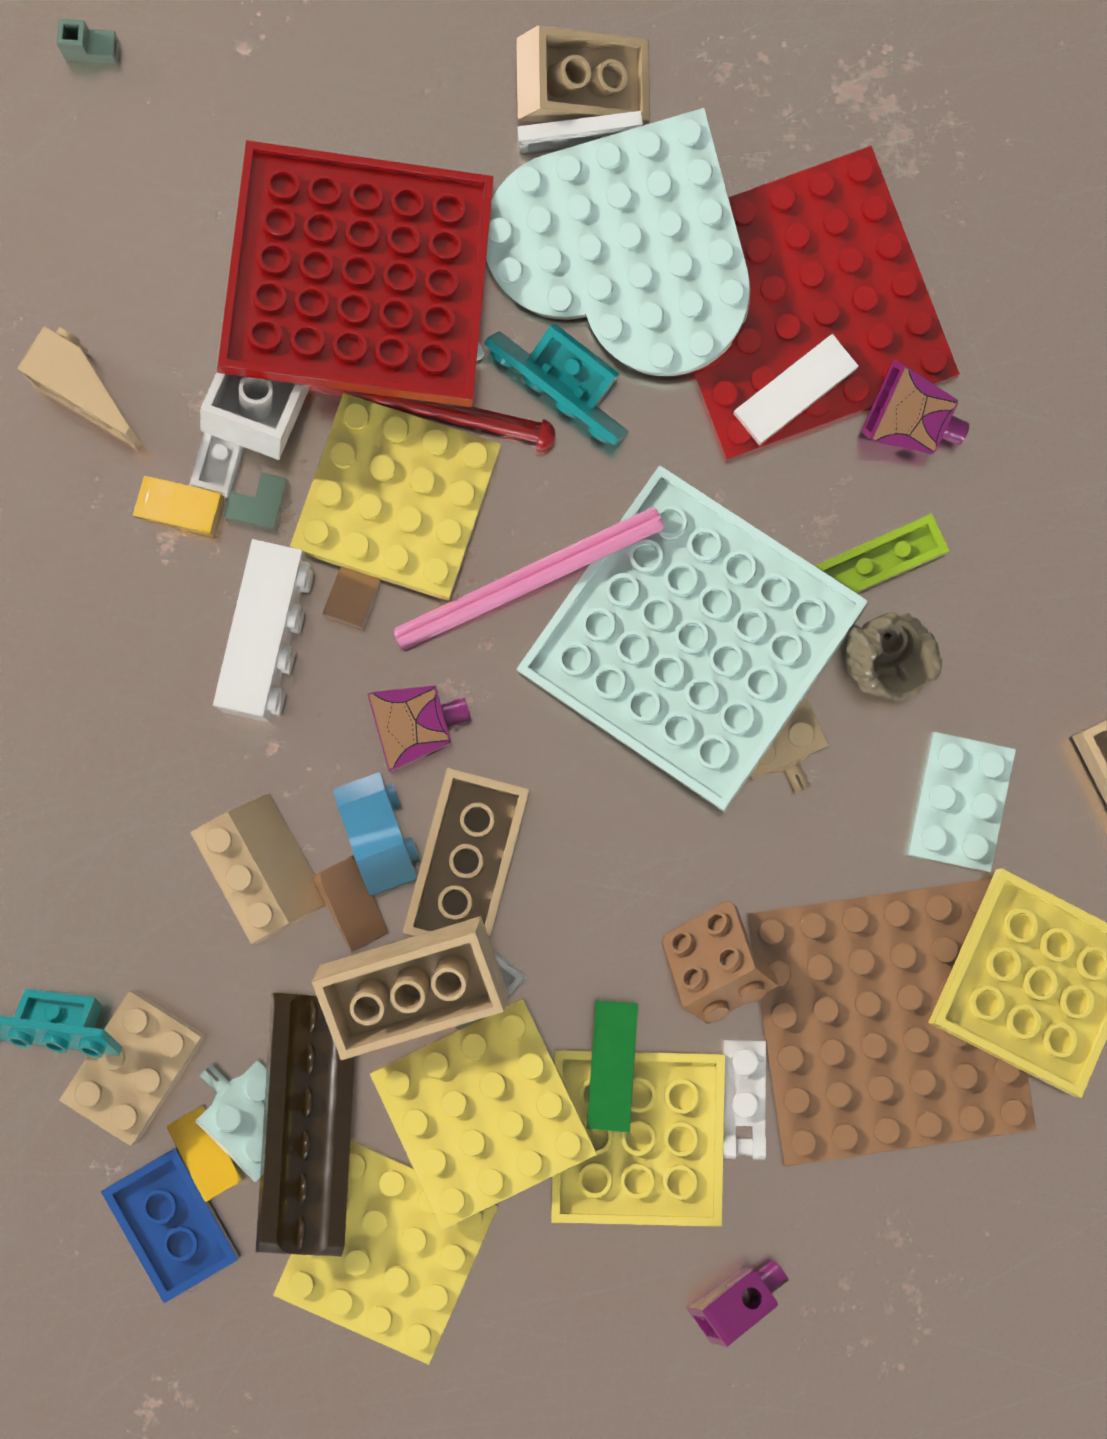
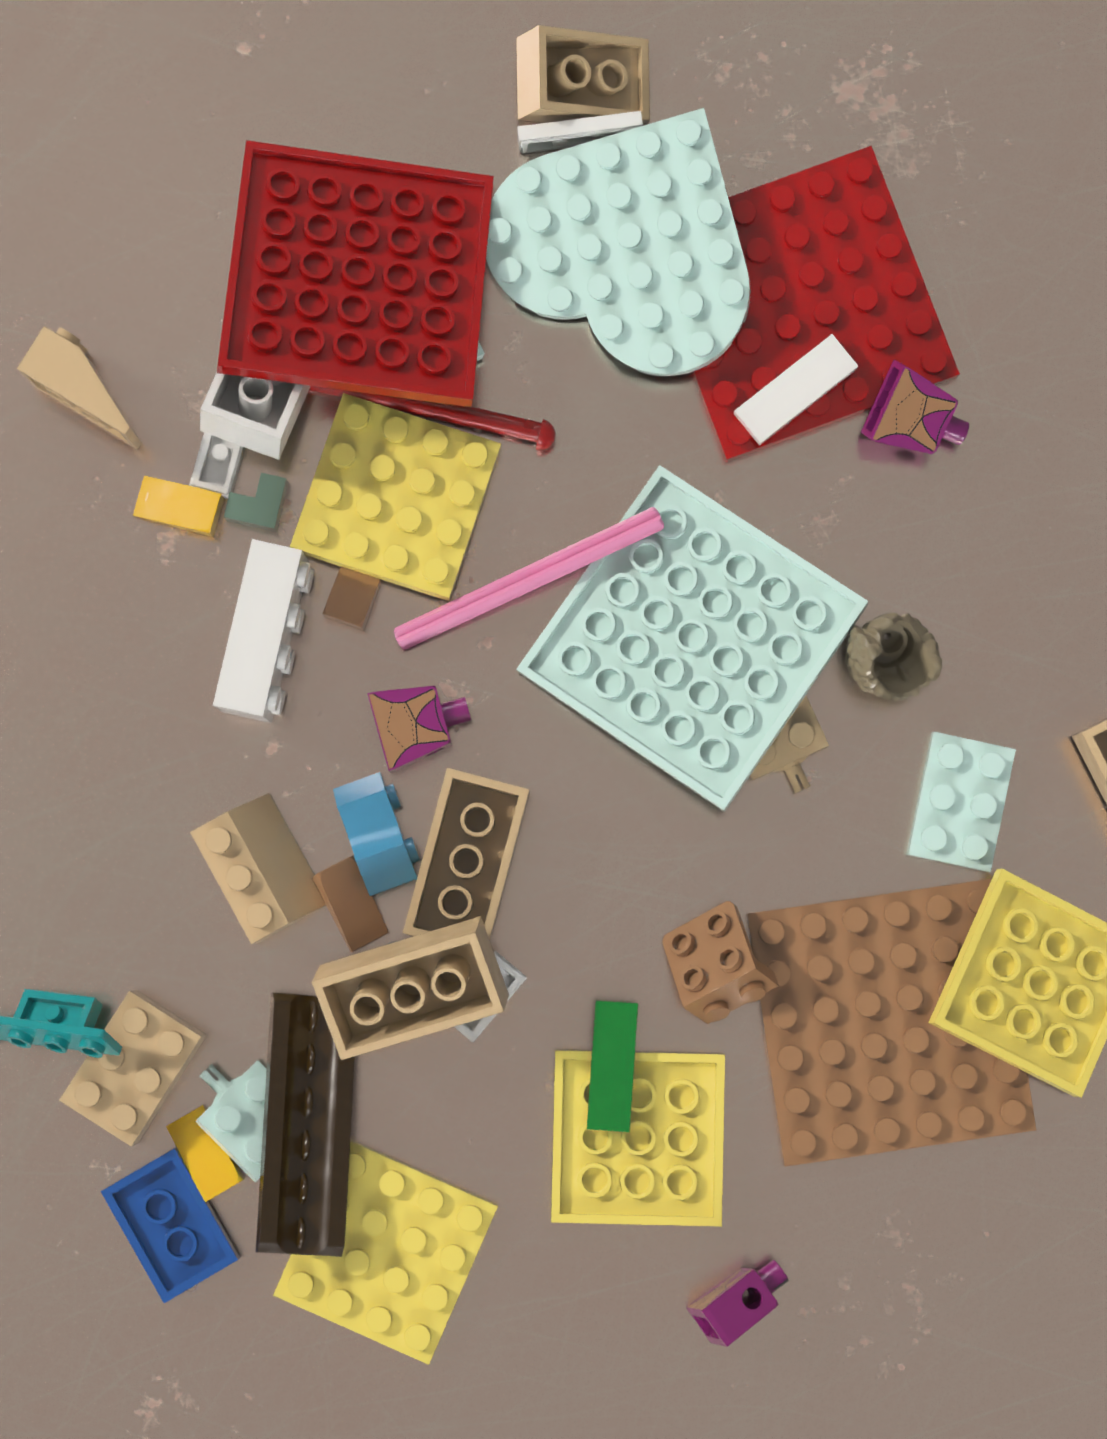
(85, 44): sand green piece -> none
(483, 1114): light yellow plate -> none
(567, 374): teal bracket -> none
(744, 1097): white plate -> none
(887, 555): lime plate -> none

